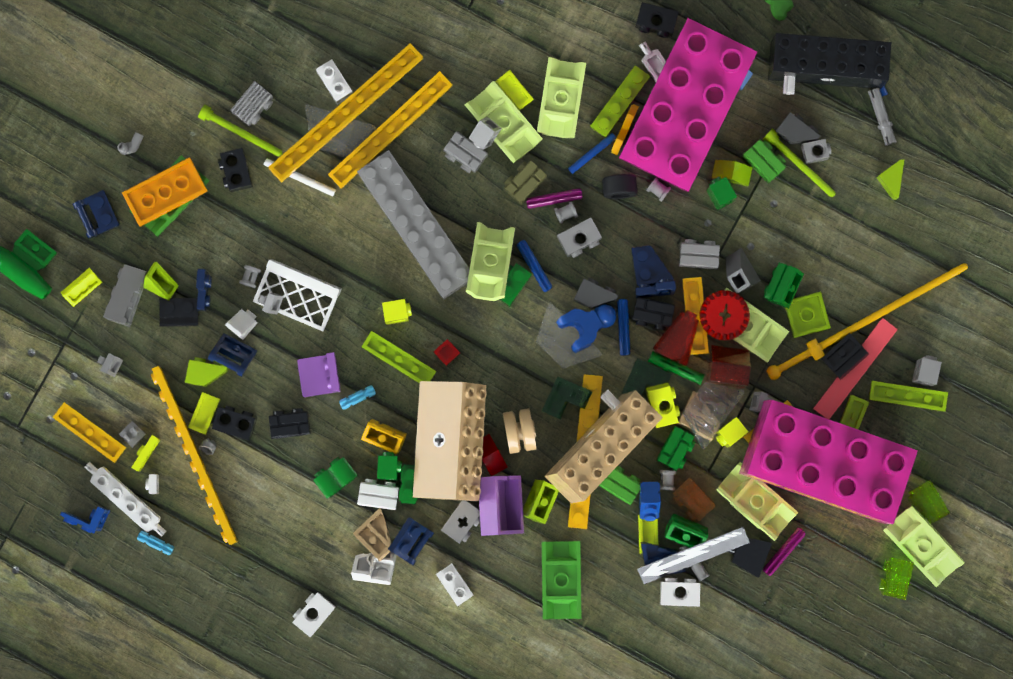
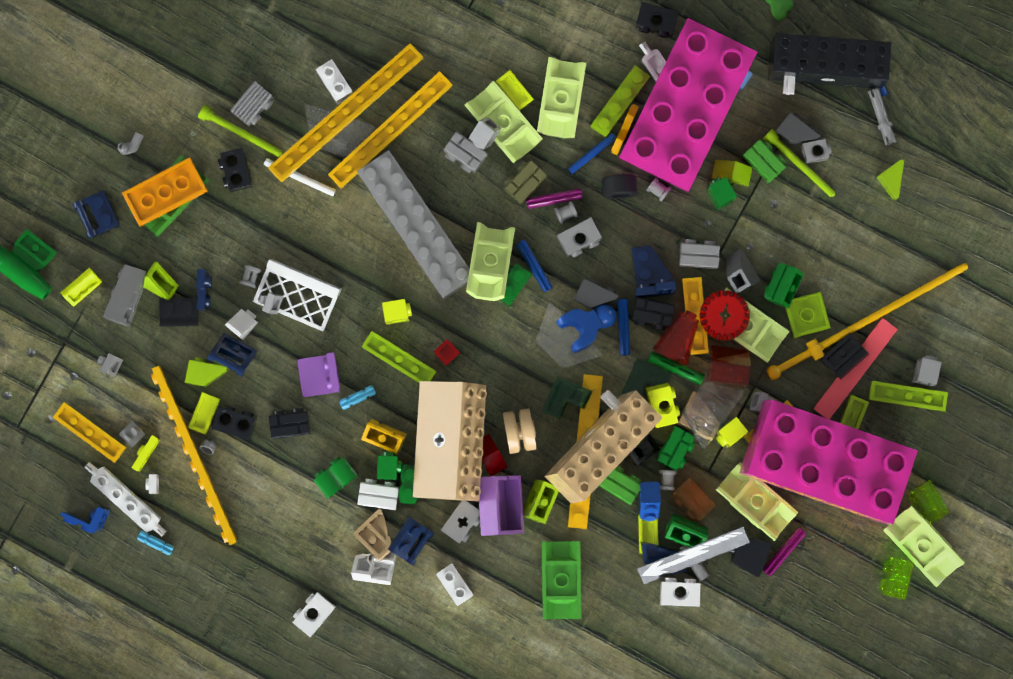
(643, 450): none -> black slope

